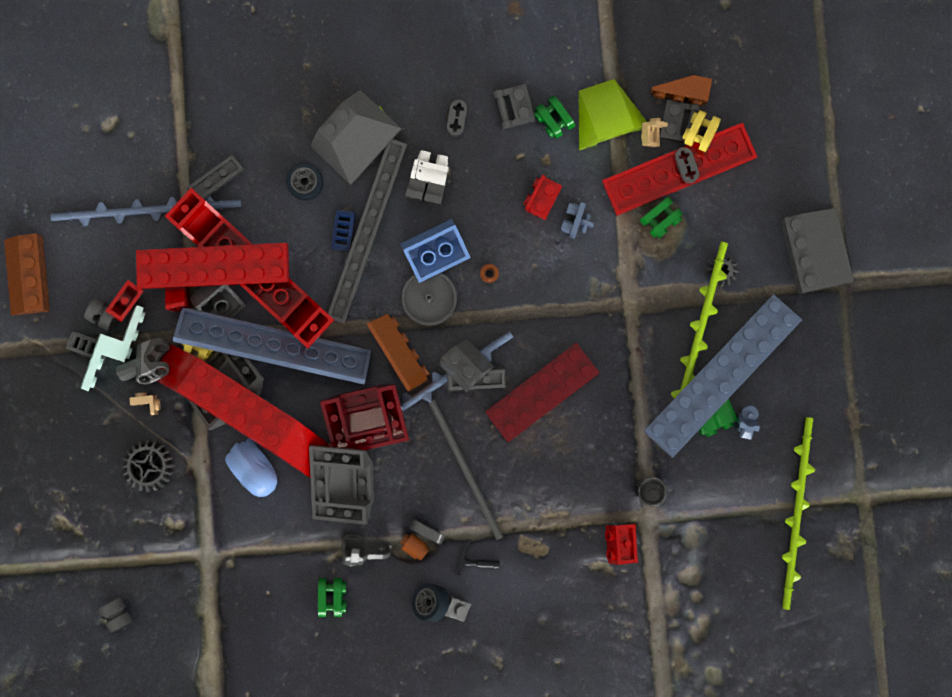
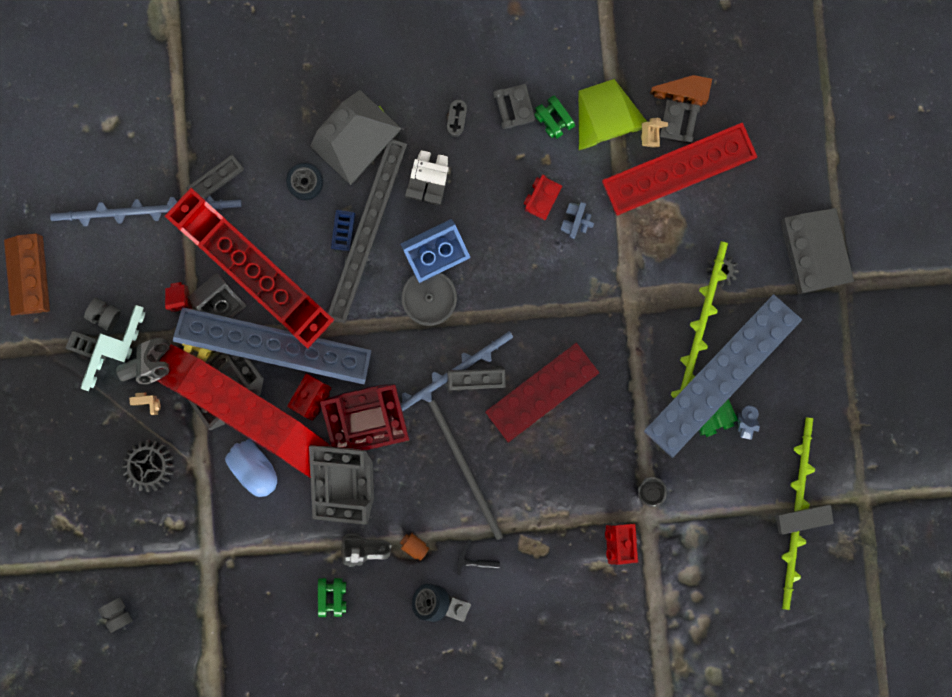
(124, 301): red slope -> none
(212, 266): red plate -> none
(308, 397): none -> red bracket
(397, 351): dark orange slope -> none
(427, 531): dark grey beam -> none
(465, 364): dark grey slope -> none
(493, 268): dark orange plate -> none
(673, 218): green brick -> none
(691, 164): dark grey beam -> none
(698, 120): light yellow brick -> none
(804, 519): none -> dark grey tile

